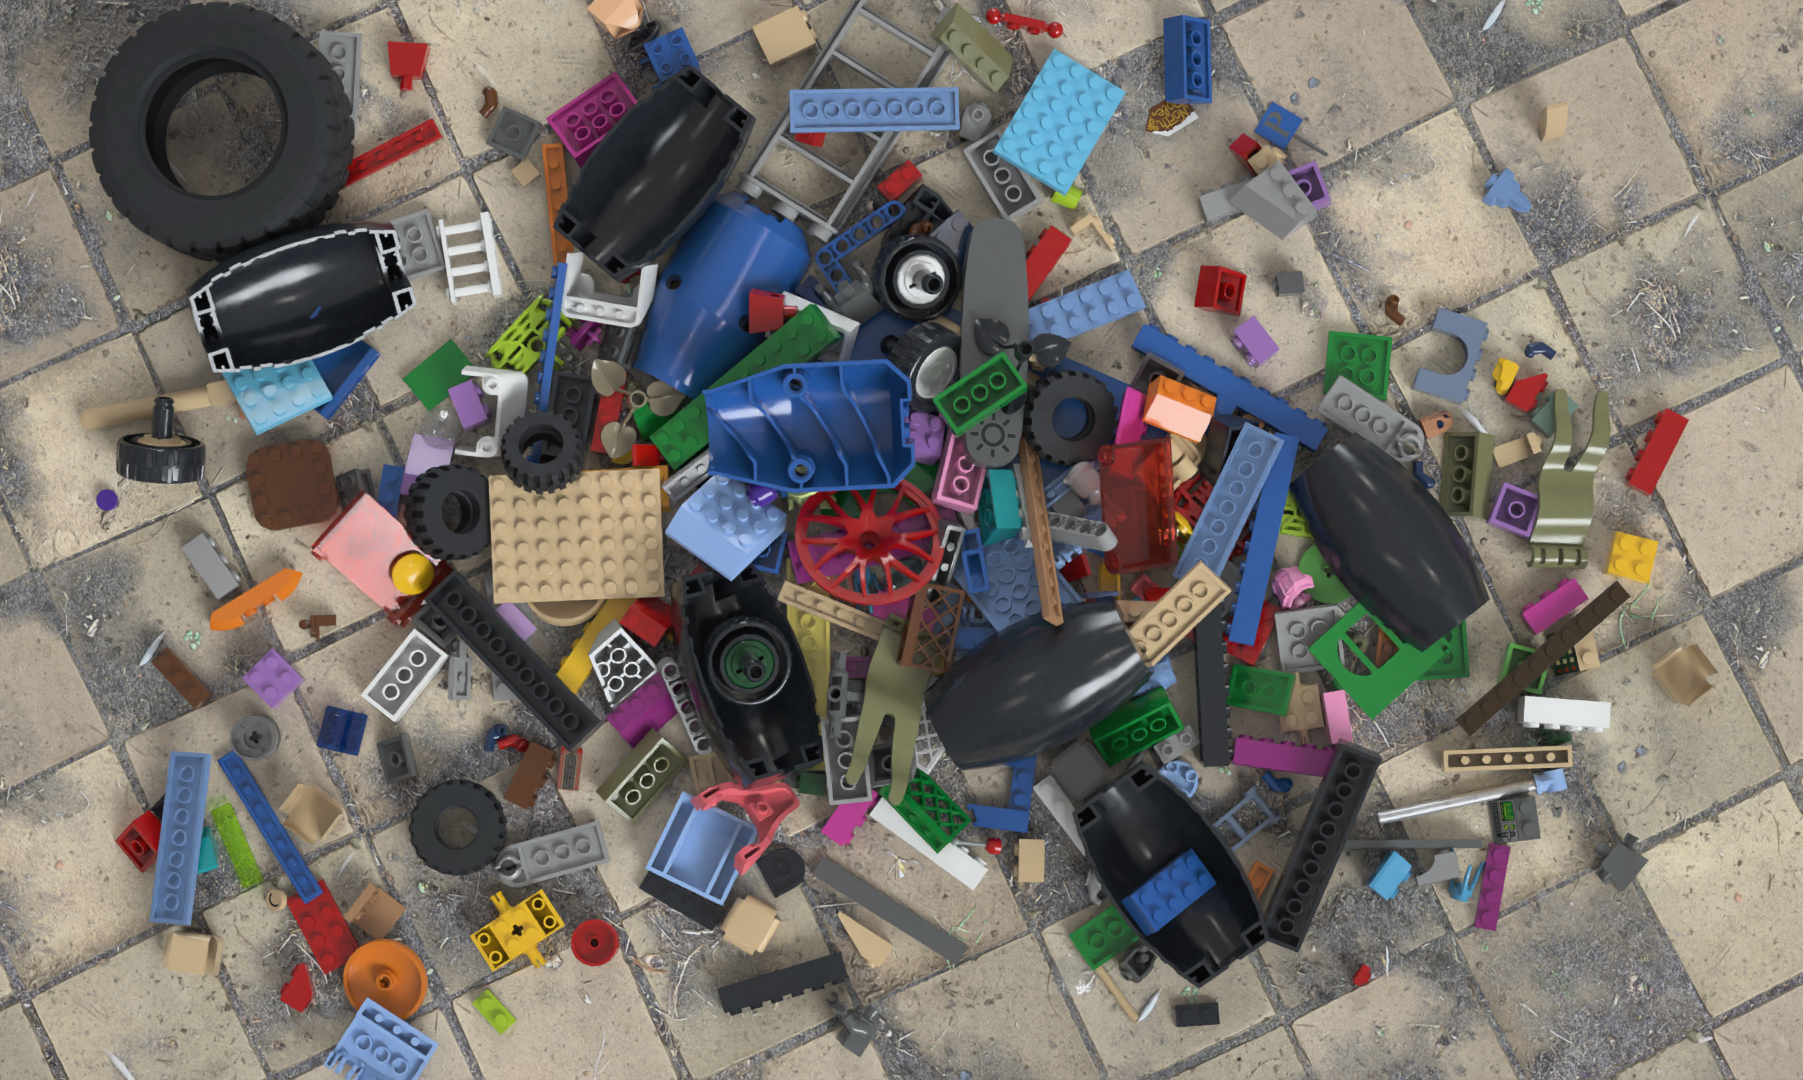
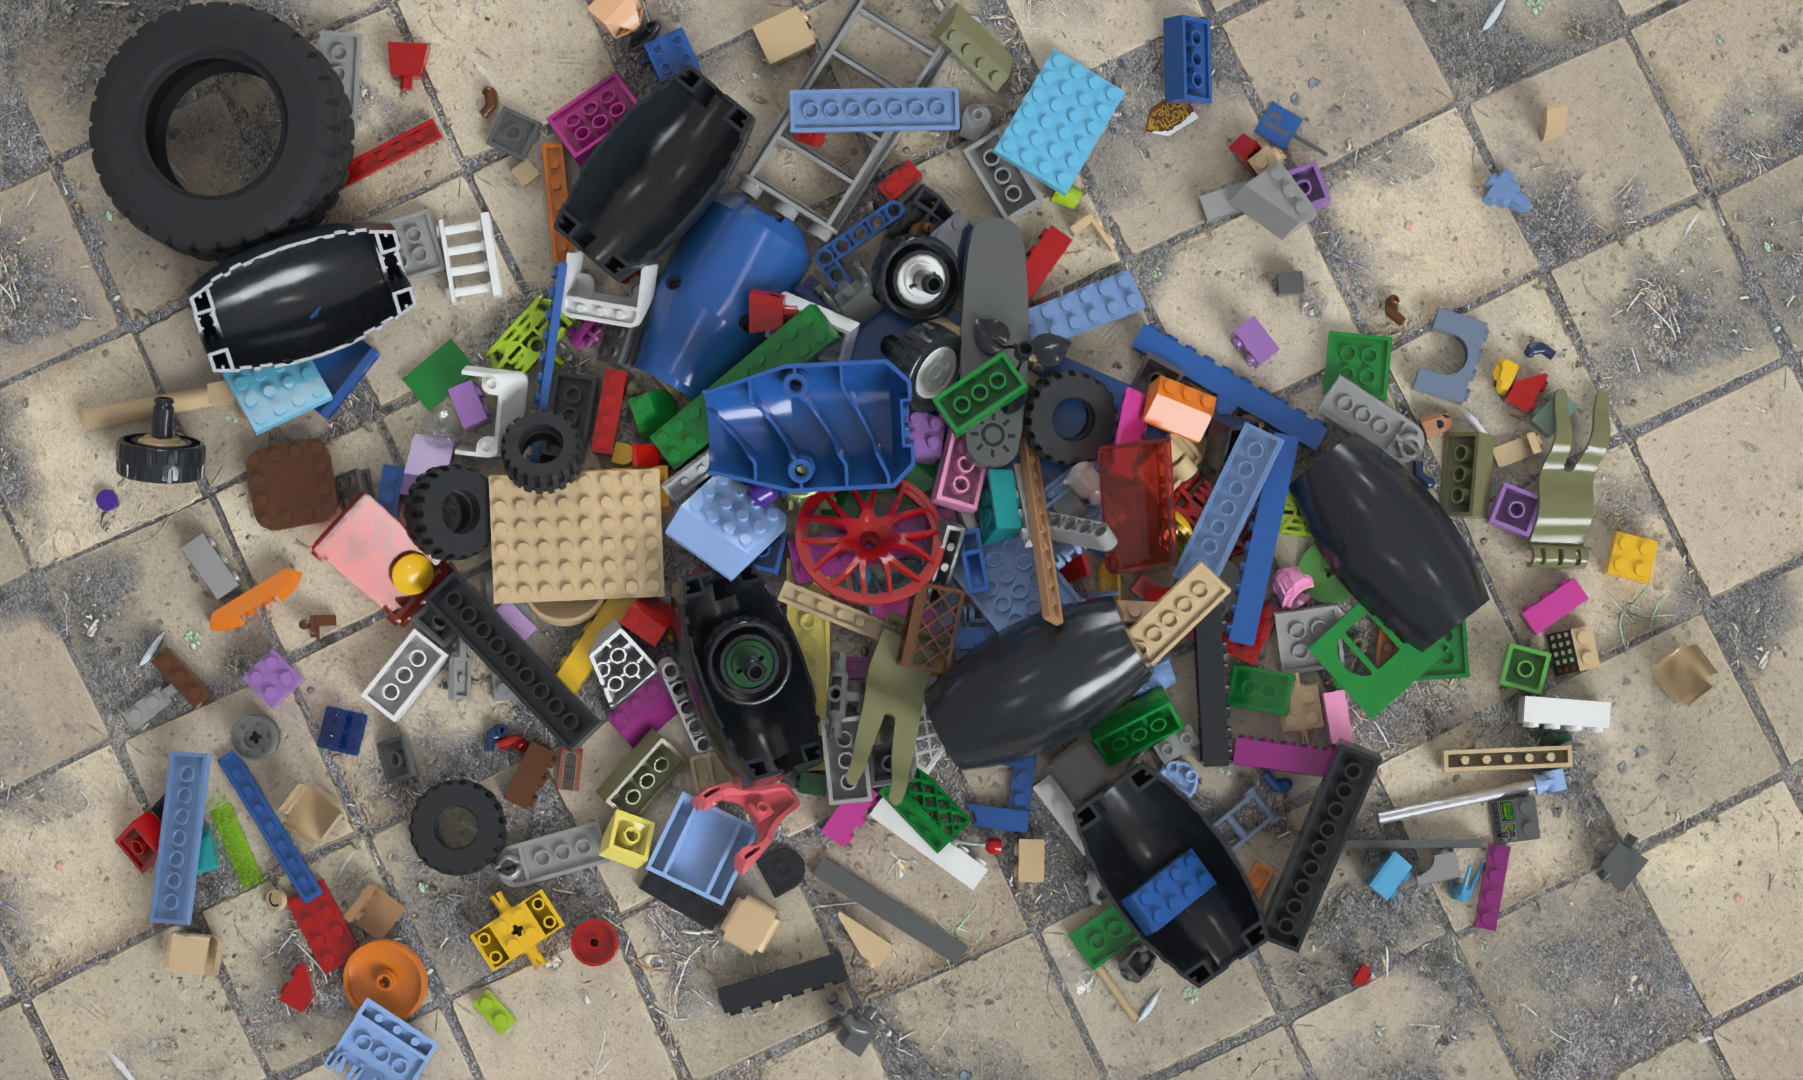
(149, 706): none -> light grey hinge
(607, 378): dark tan plant -> none
(627, 839): none -> light yellow slope
(1016, 22): red plate -> none
(1197, 1014): black plate -> none
(1220, 290): red slope -> none
(1542, 658): dark brown plate -> none
(1656, 452): red brick -> none

